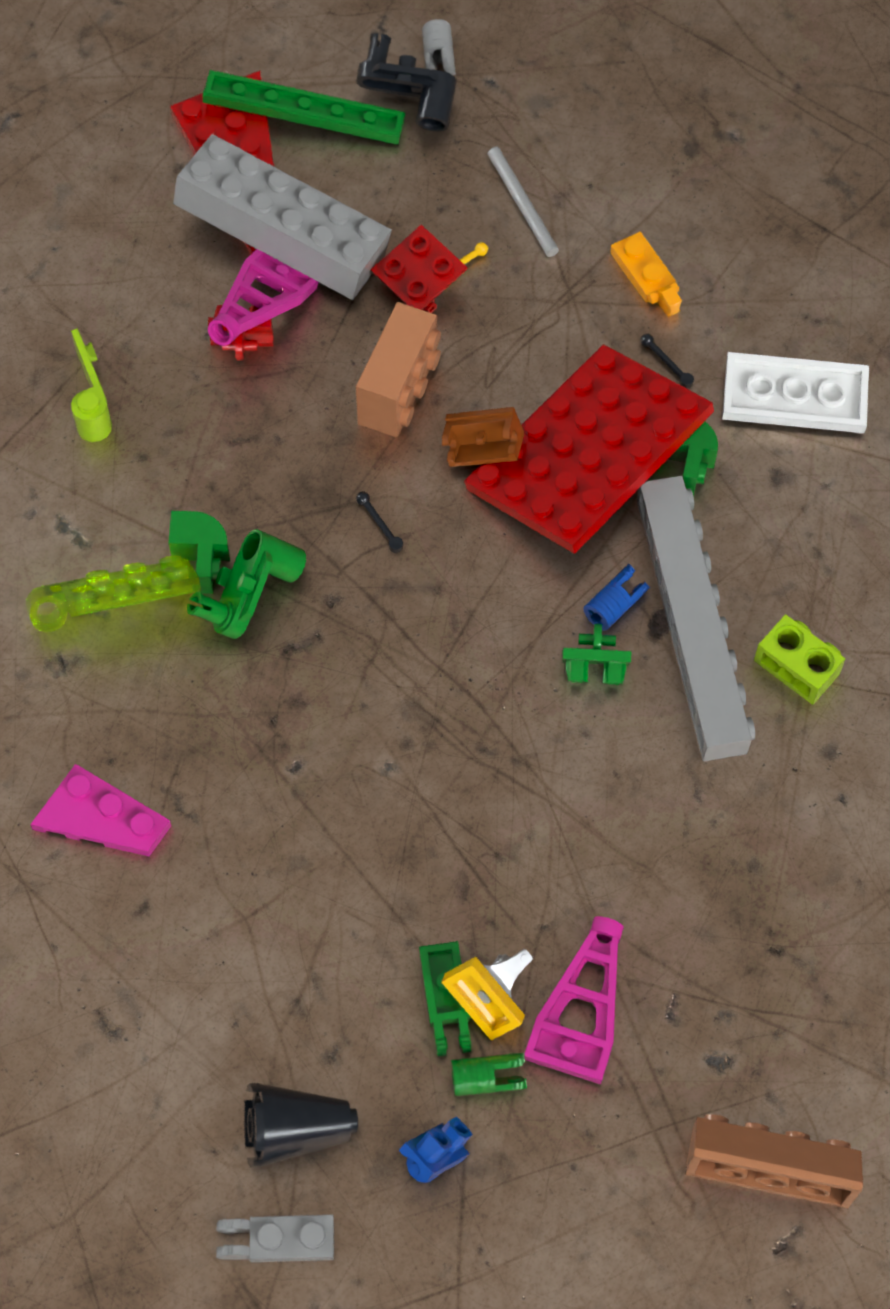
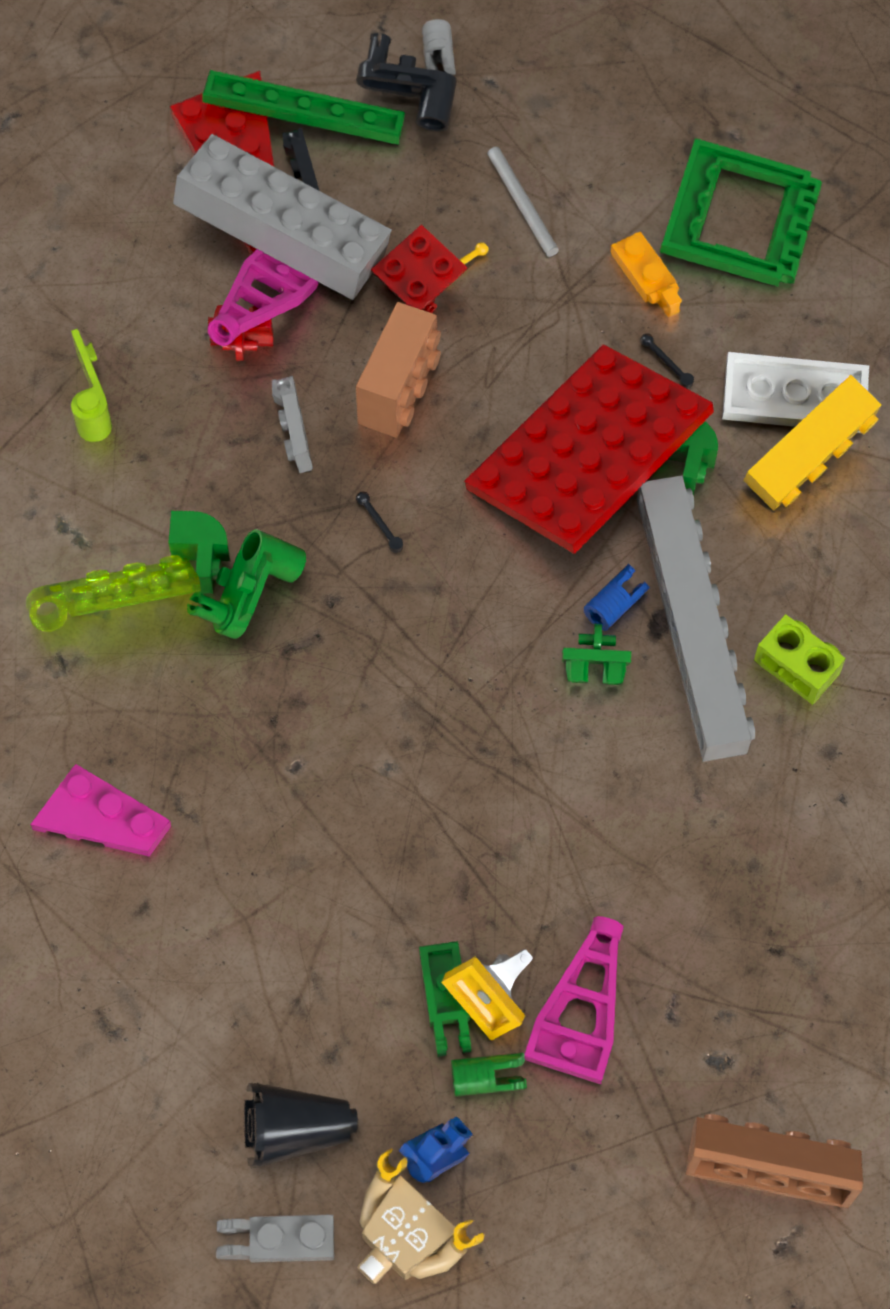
(291, 419): none -> light grey hinge
(296, 147): none -> black hinge
(407, 1229): none -> tan torso
(482, 436): dark orange hinge -> none
(693, 203): none -> green hinge
(812, 442): none -> yellow brick

